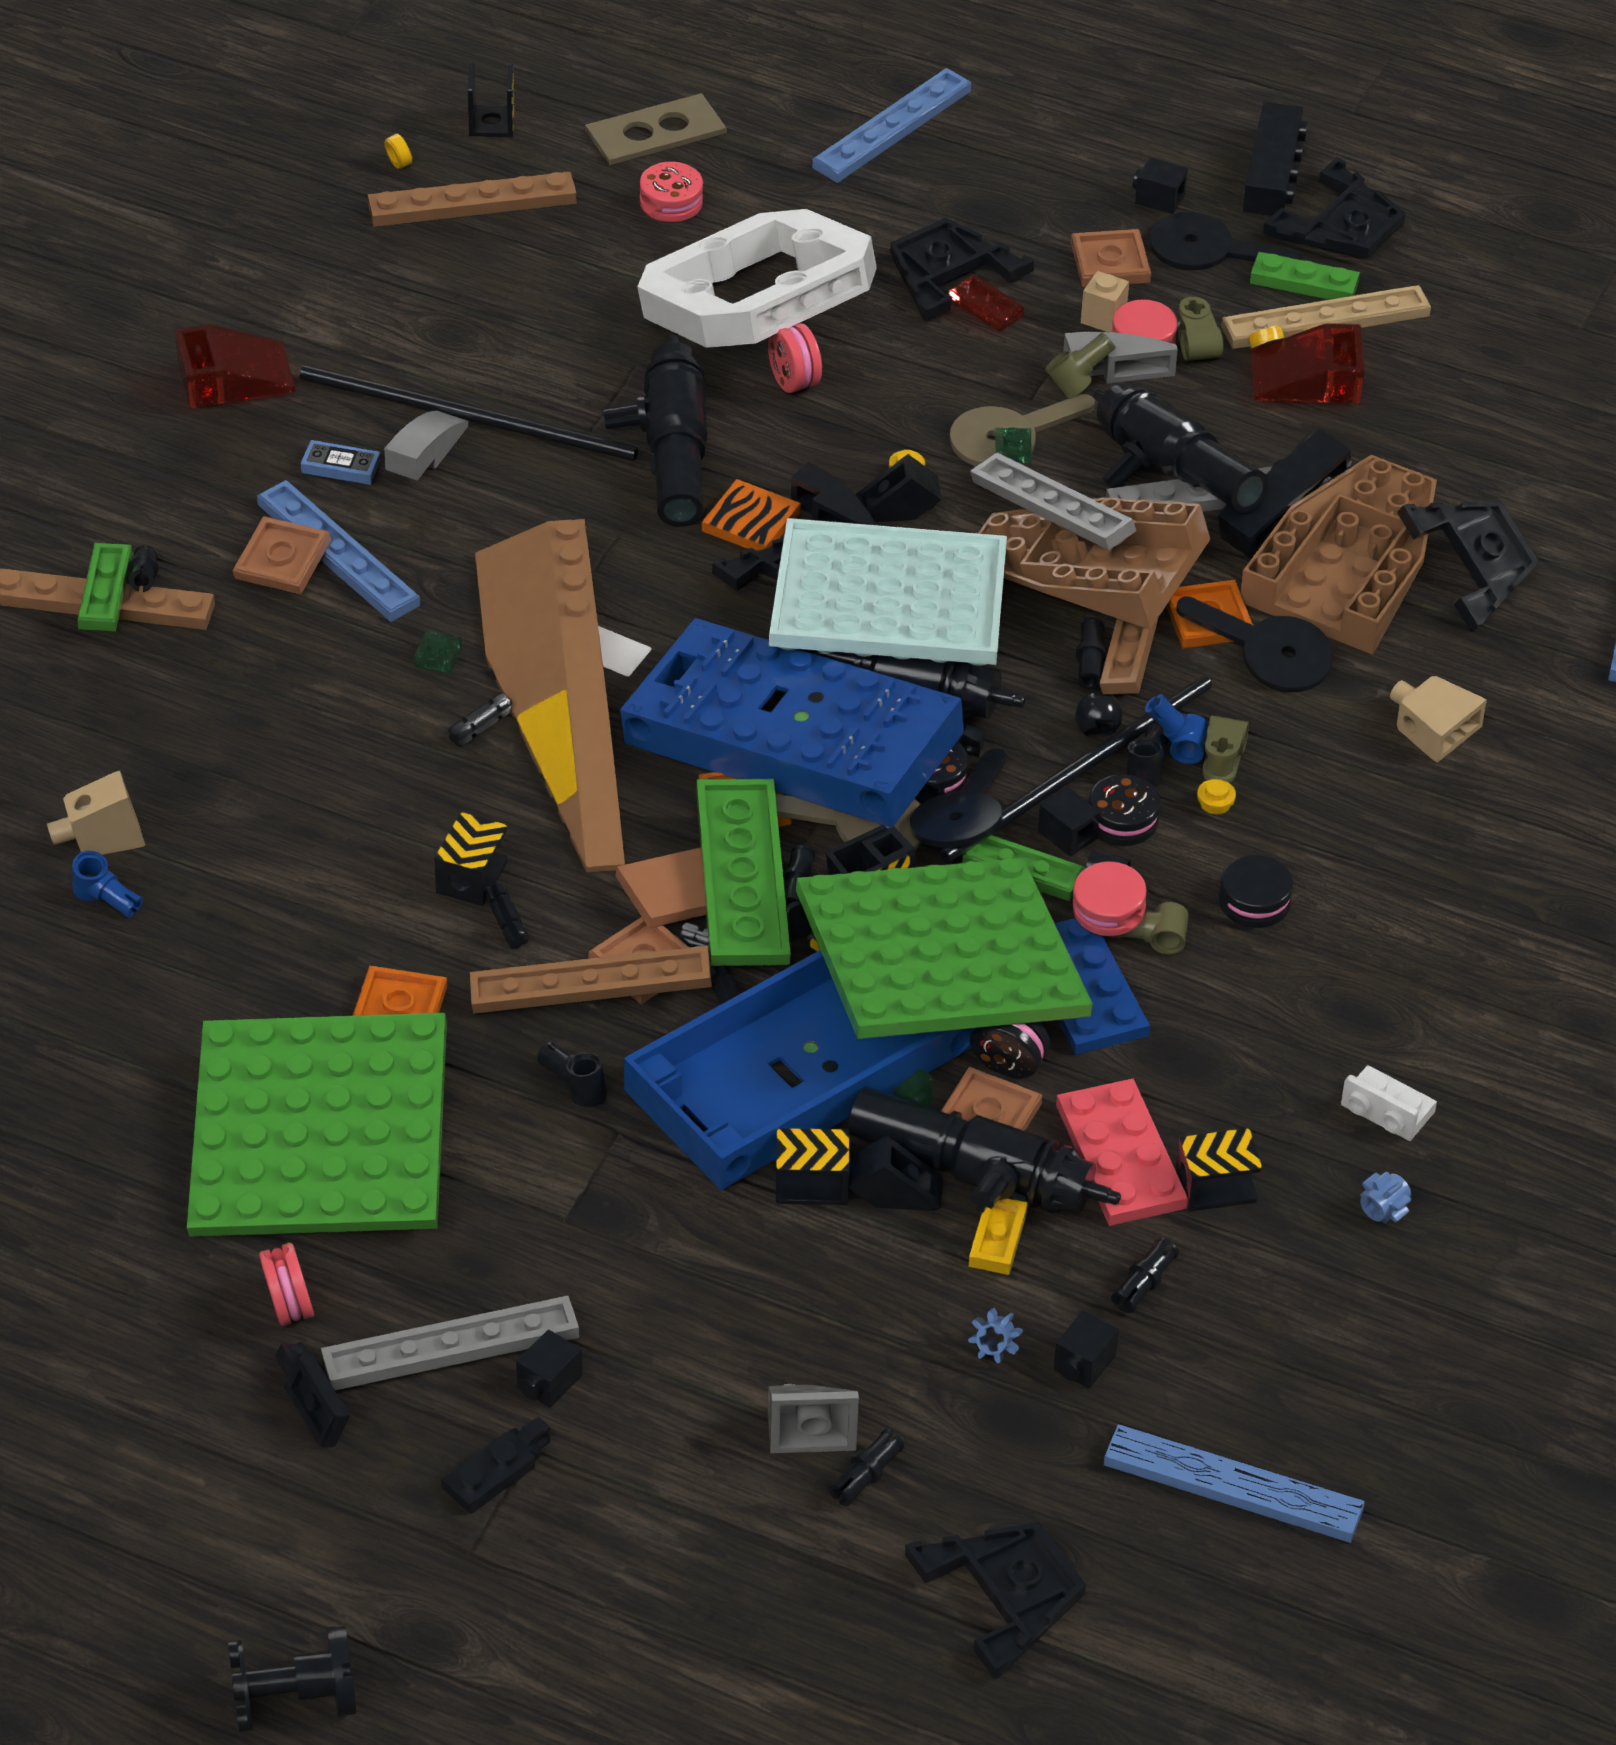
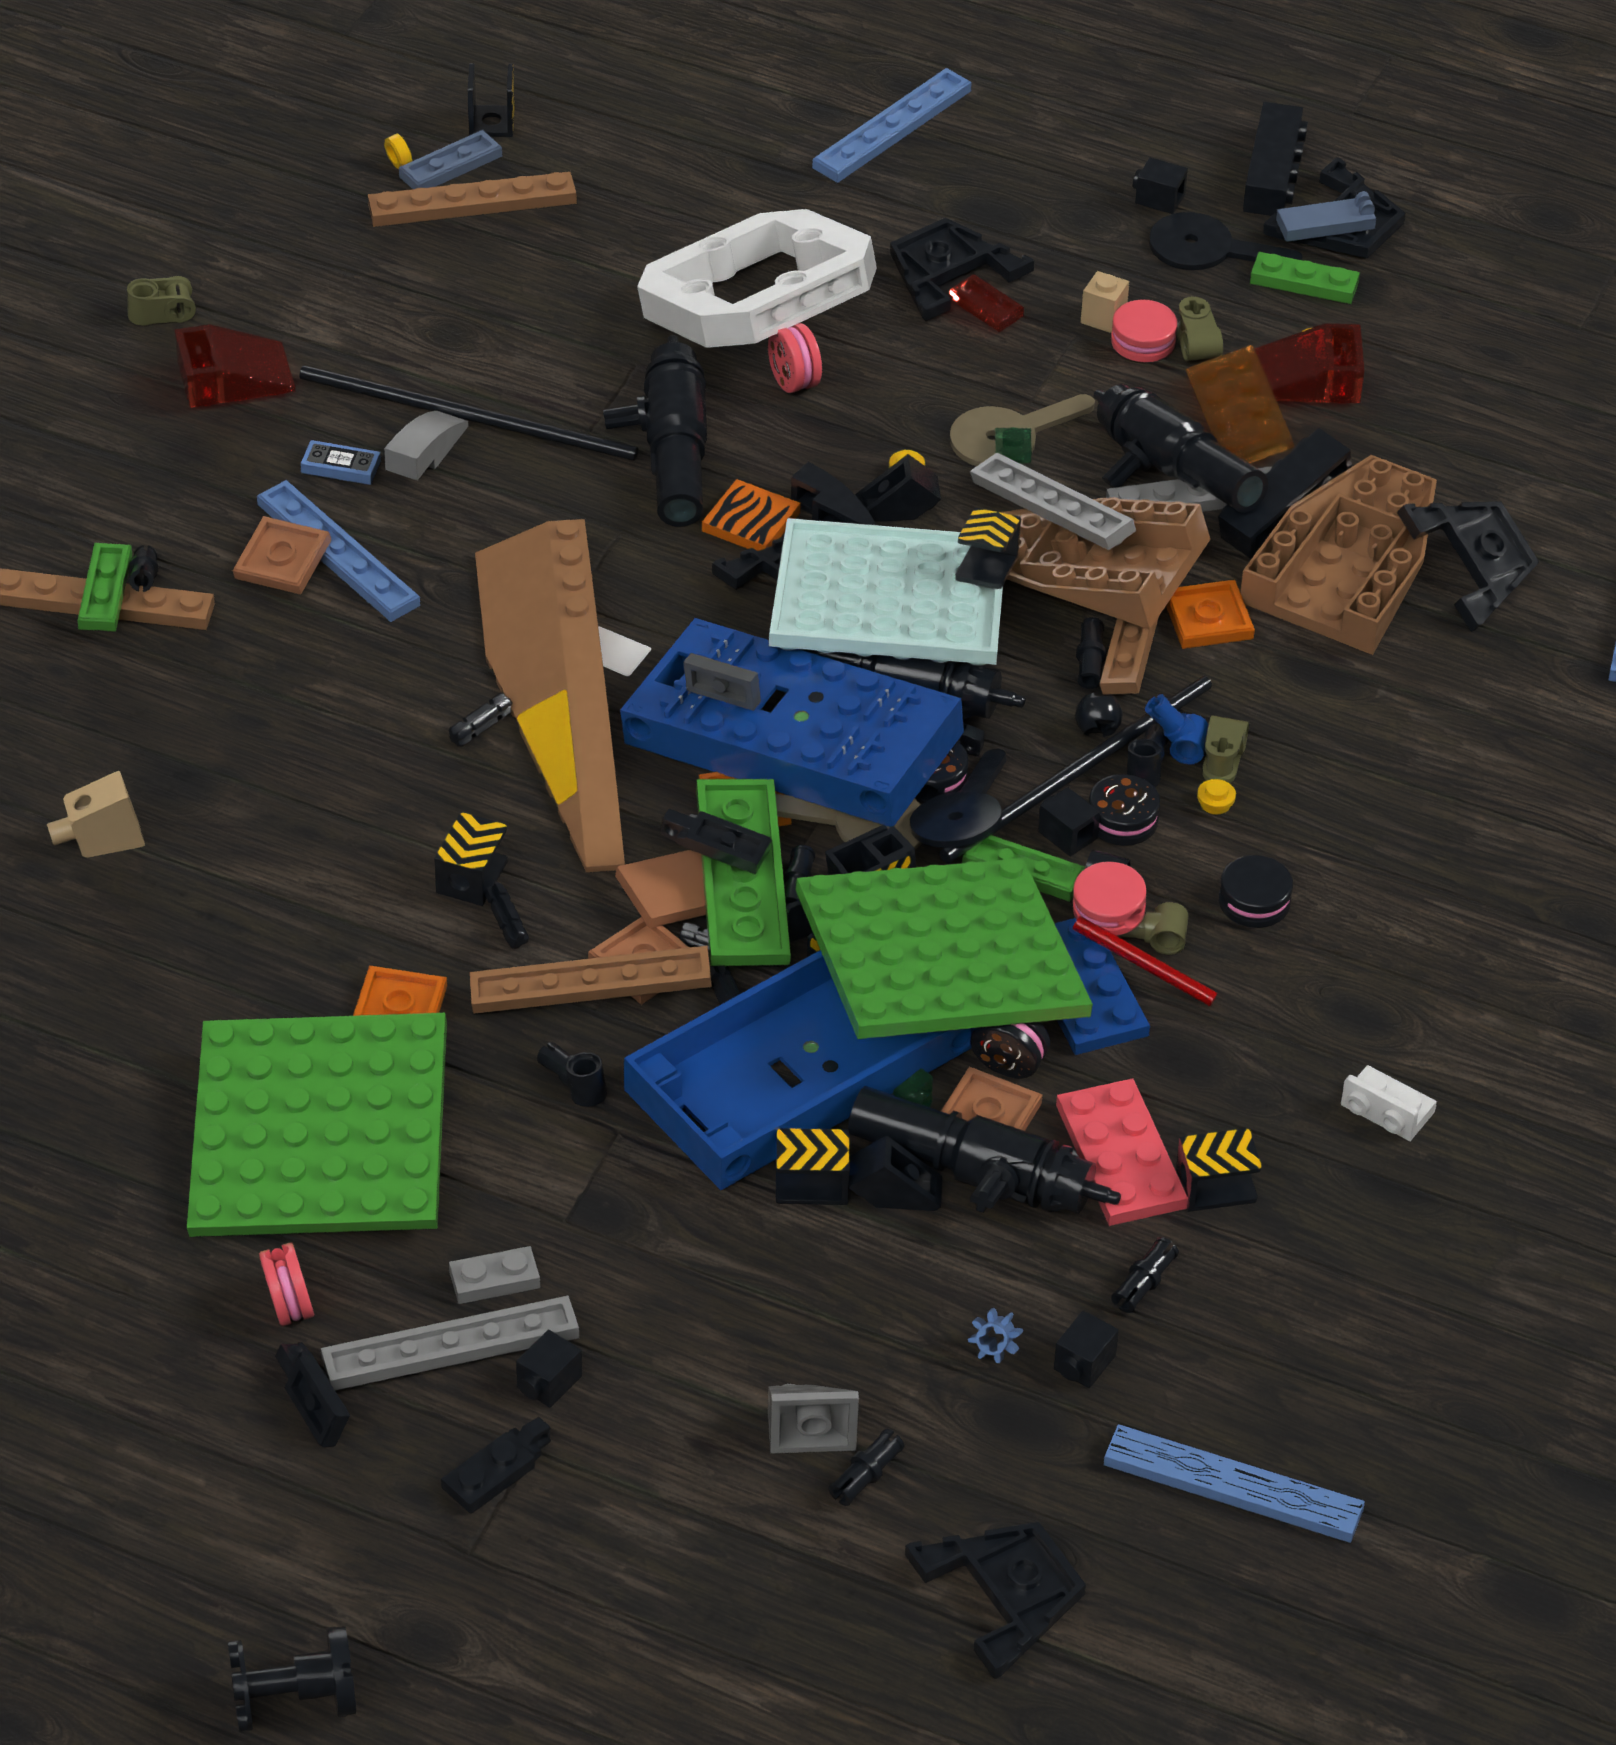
(103, 885): blue pin -> none
(157, 299): none -> olive piece
(438, 651): clear green plate -> none
(451, 161): none -> sand blue tile
(494, 1275): none -> light grey plate
(616, 147): dark tan piece -> none
(671, 192): coral head -> none
(717, 839): none -> black hinge
(722, 681): none -> dark grey plate
(992, 548): none -> piece
(998, 1236): yellow plate -> none
(1073, 370): olive pin -> none
(1113, 253): nougat tile -> none
(1132, 359): light grey slope -> none
(1145, 961): none -> red bar
(1240, 405): none -> clear orange plate
(1265, 336): yellow tile -> none
(1266, 642): black piece -> none
(1327, 218): none -> sand blue hinge
(1361, 309): tan tile -> none
(1385, 1197): medium blue gear -> none
(1437, 715): tan torso -> none

